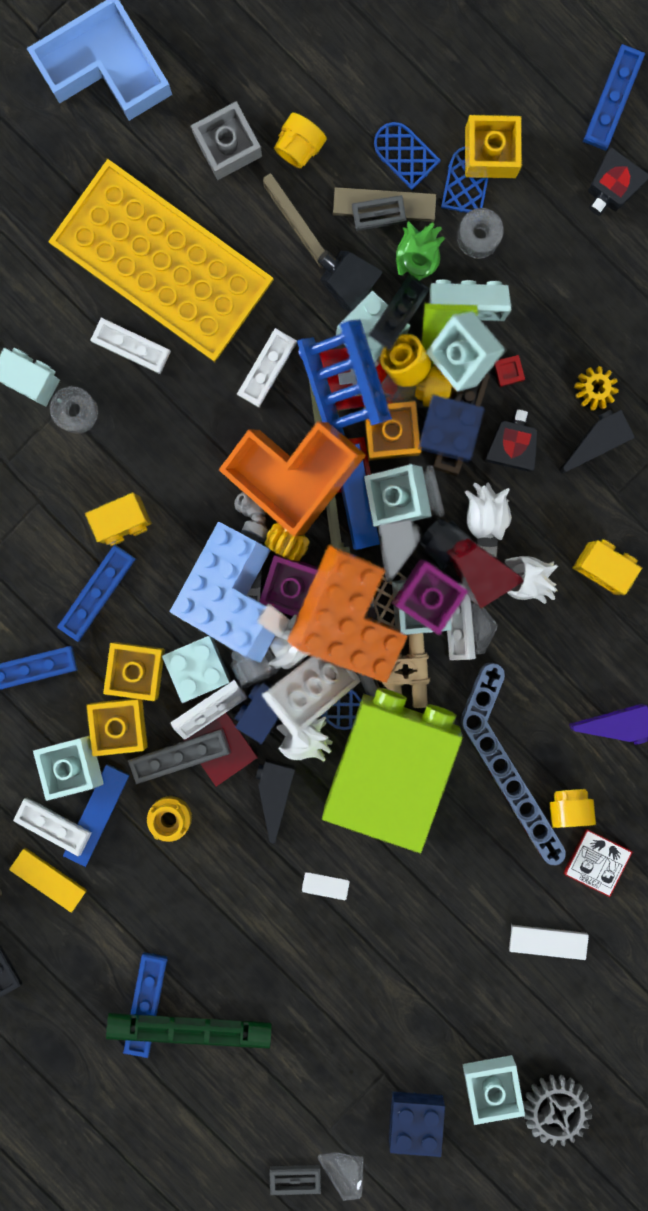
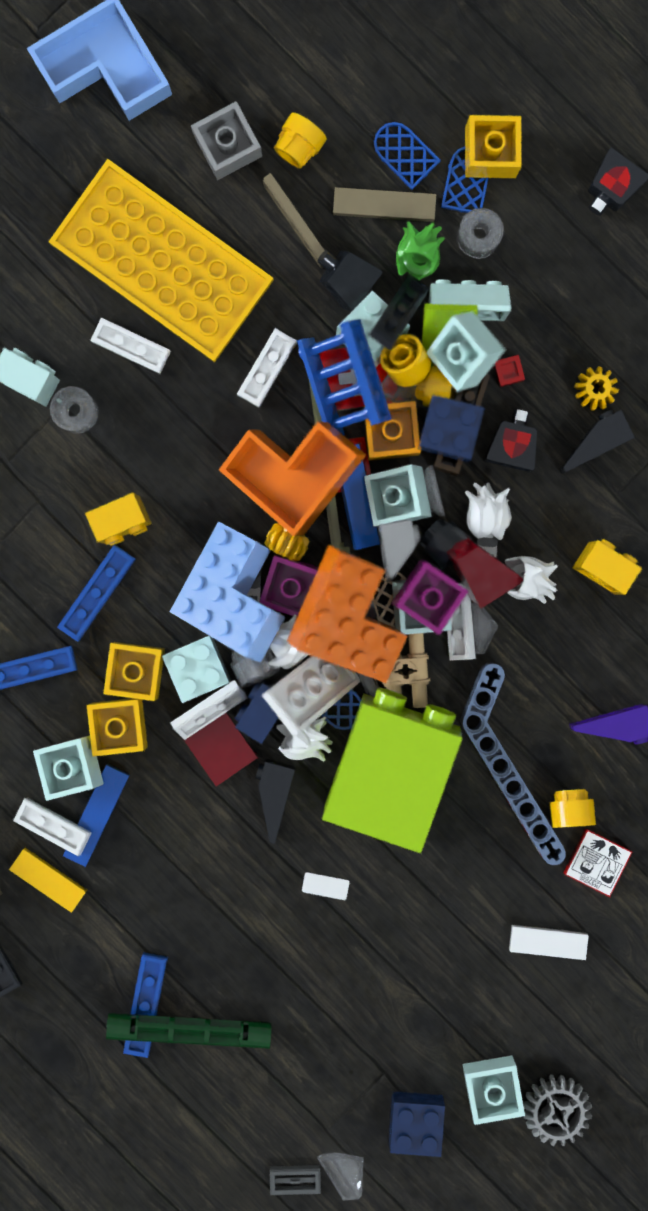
(162, 830): yellow piece -> none
(179, 756): dark grey tile -> none
(255, 528): light grey arm -> none
(273, 621): white sticker -> none
(381, 222): dark grey tile -> none
(614, 97): blue tile -> none

